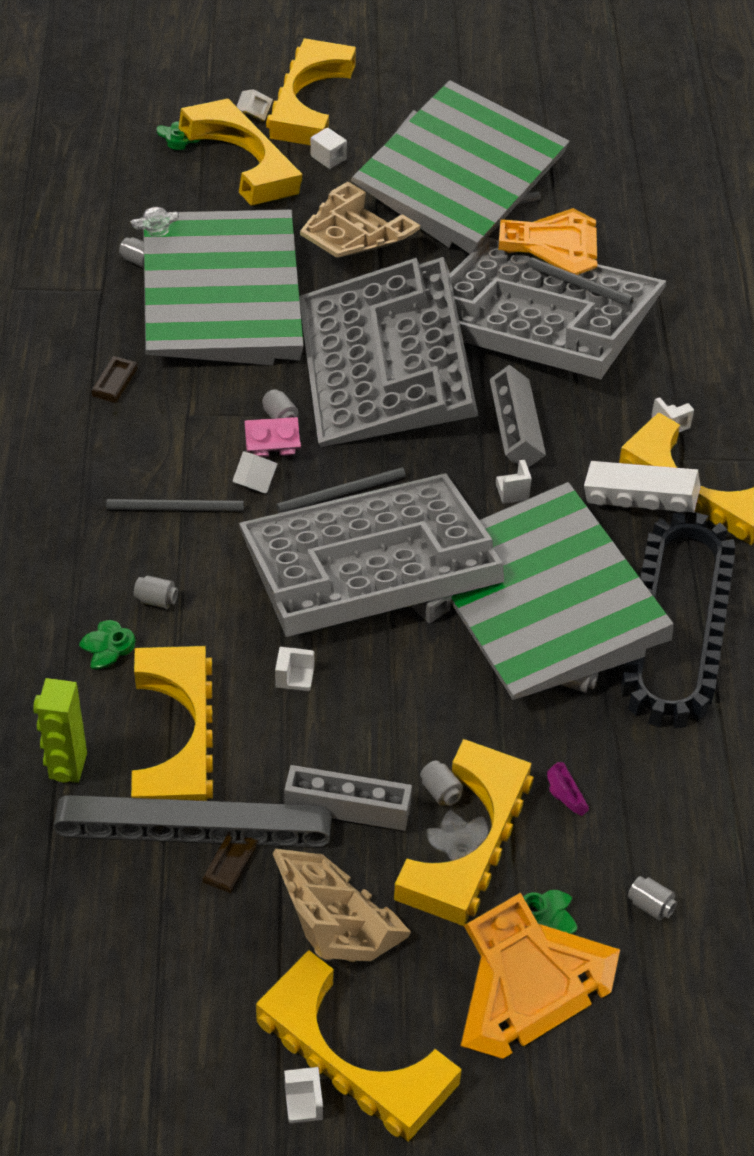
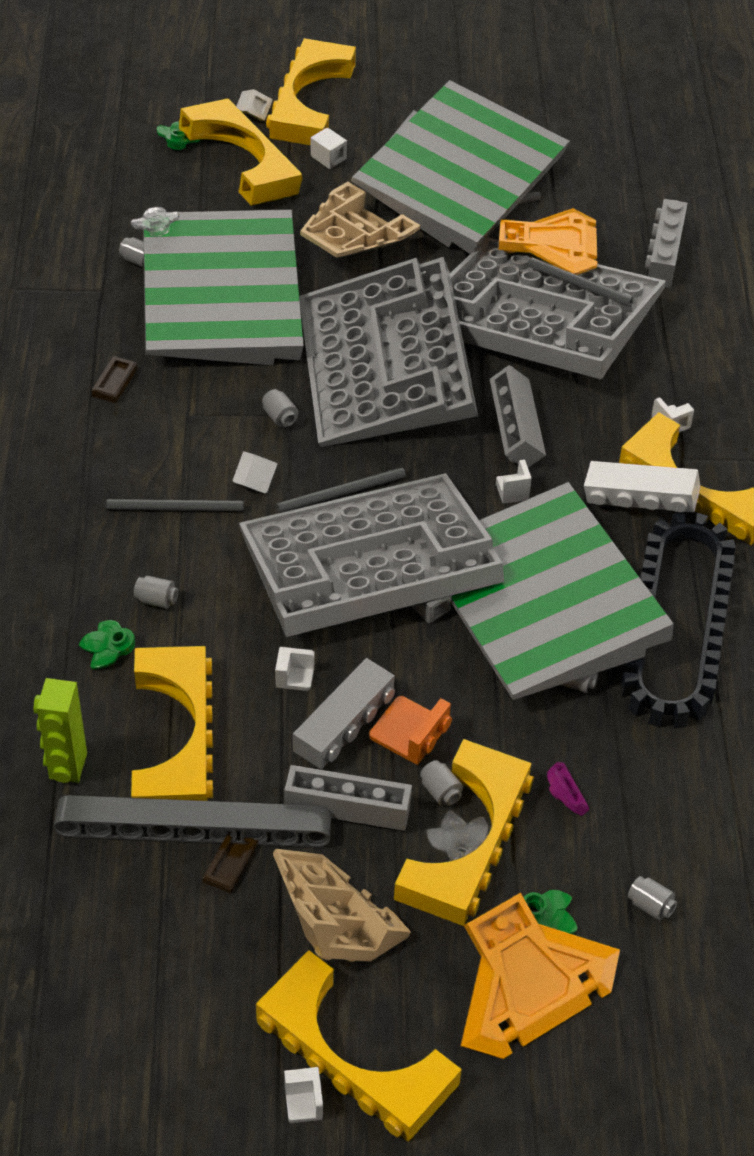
(272, 436): bright pink bracket -> none
(344, 713): none -> light grey brick
(410, 728): none -> orange bracket
(668, 236): none -> light grey brick

